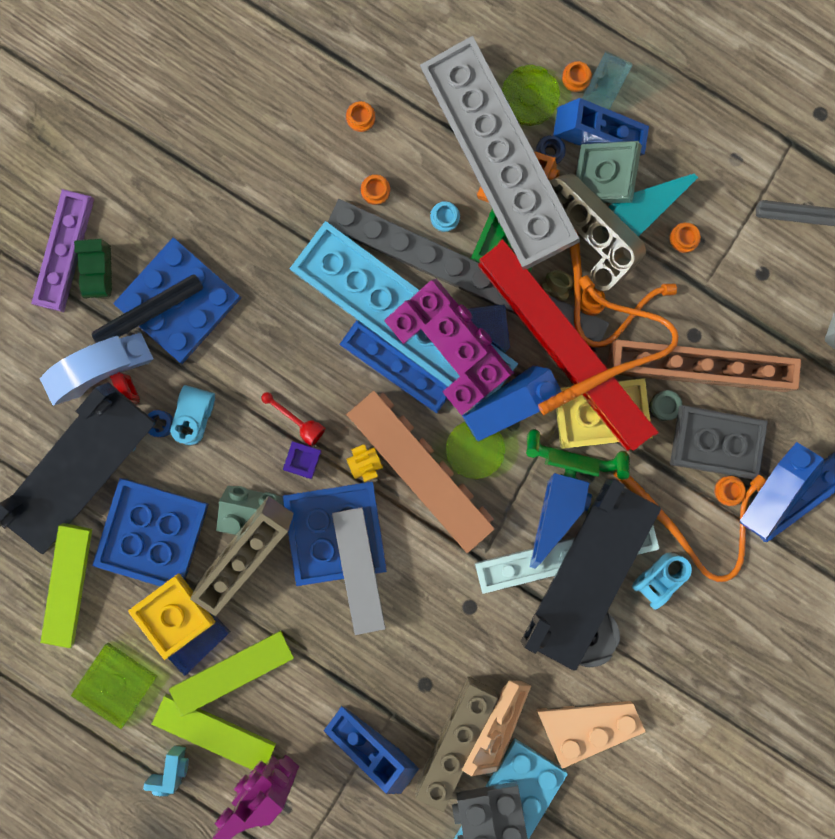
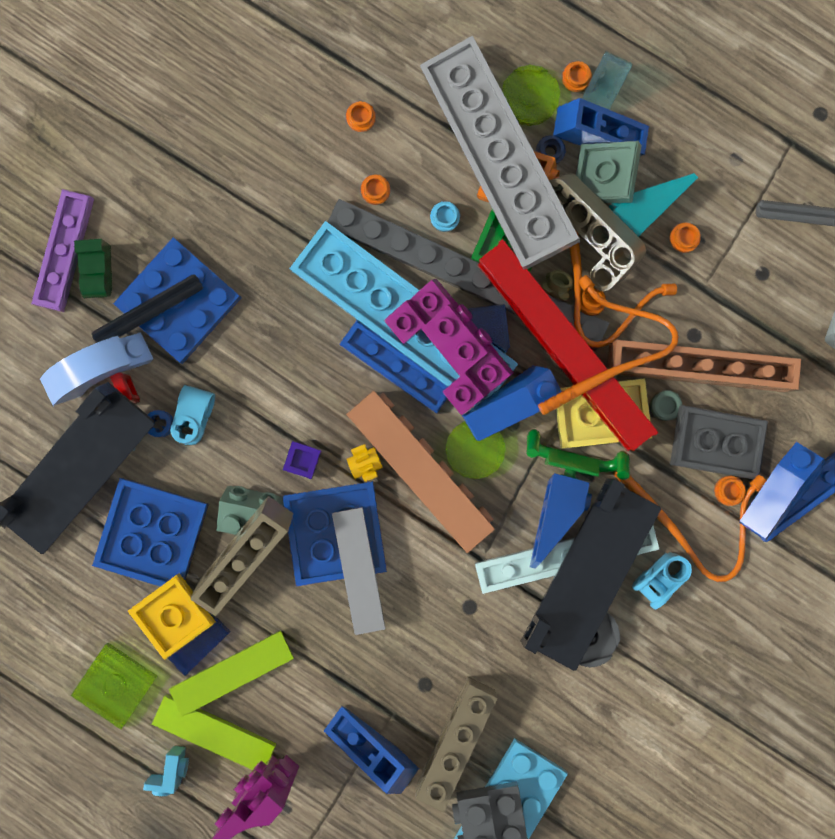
(66, 585): lime tile -> none
(309, 431): red hinge -> none
(497, 733): light nougat wing -> none
(589, 729): light nougat wing -> none

